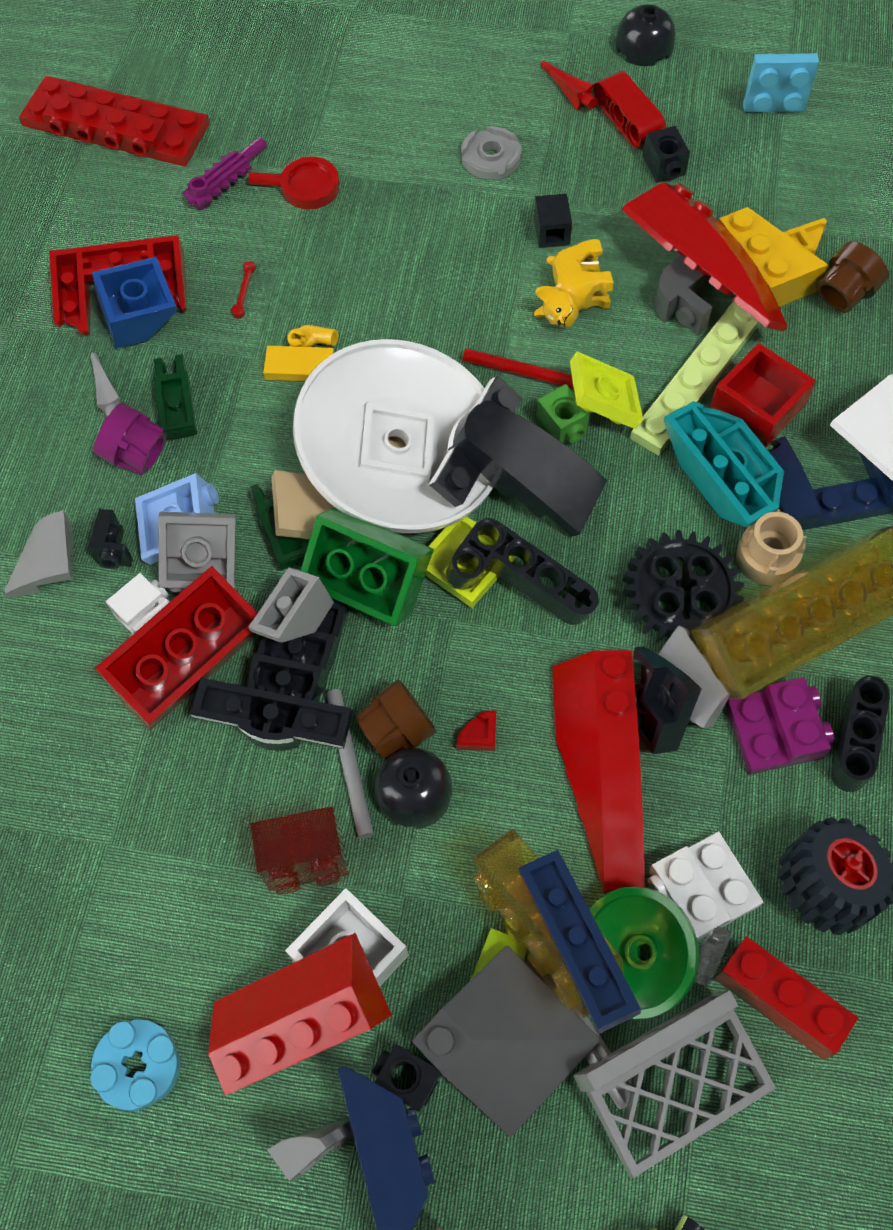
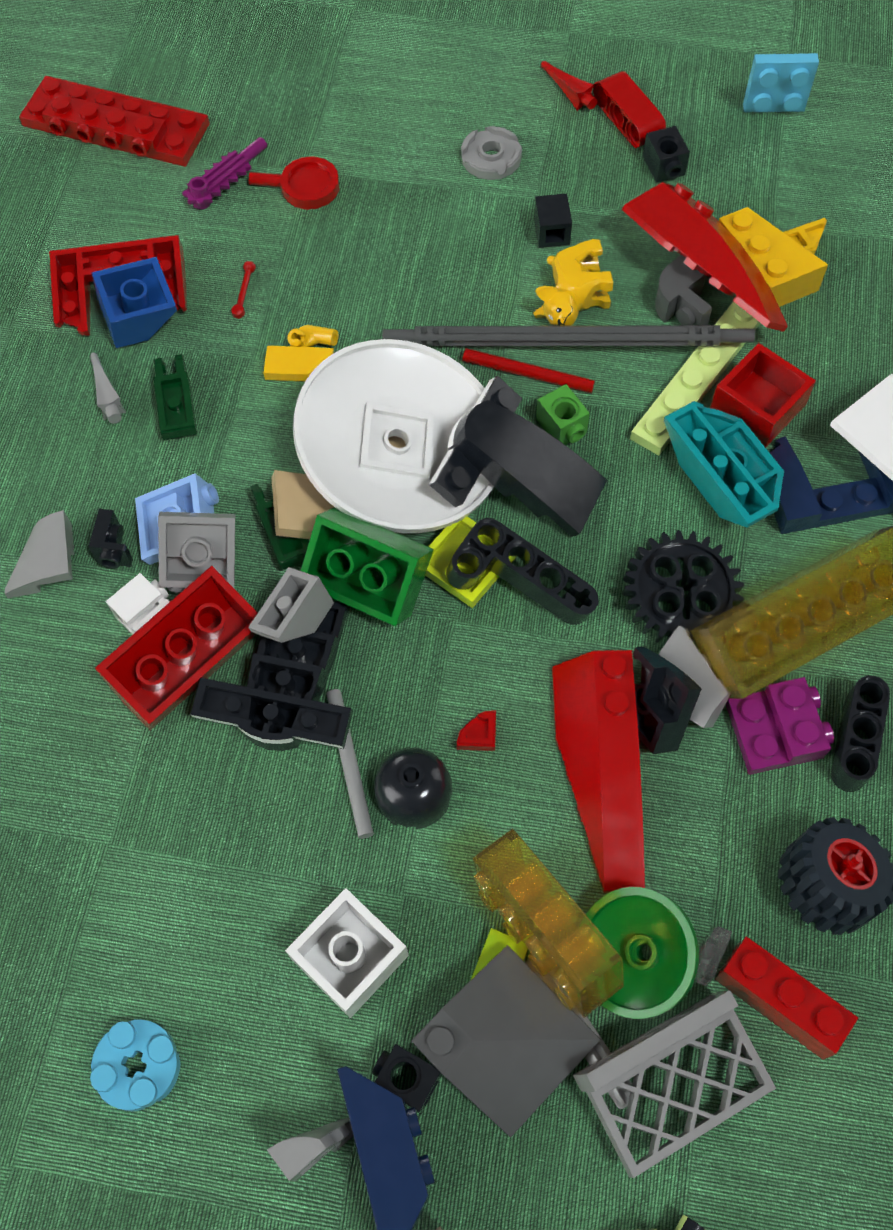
(129, 439): magenta piece -> none
(294, 1014): red slope -> none
(299, 850): clear red brick -> none
(395, 720): reddish brown piece -> none
(572, 335): none -> dark grey axle
(579, 942): dark blue plate -> none
(605, 390): neon yellow plate -> none
(646, 35): black cylinder -> none
(706, 884): white plate -> none
(771, 548): tan piece -> none
(853, 276): reddish brown piece -> none

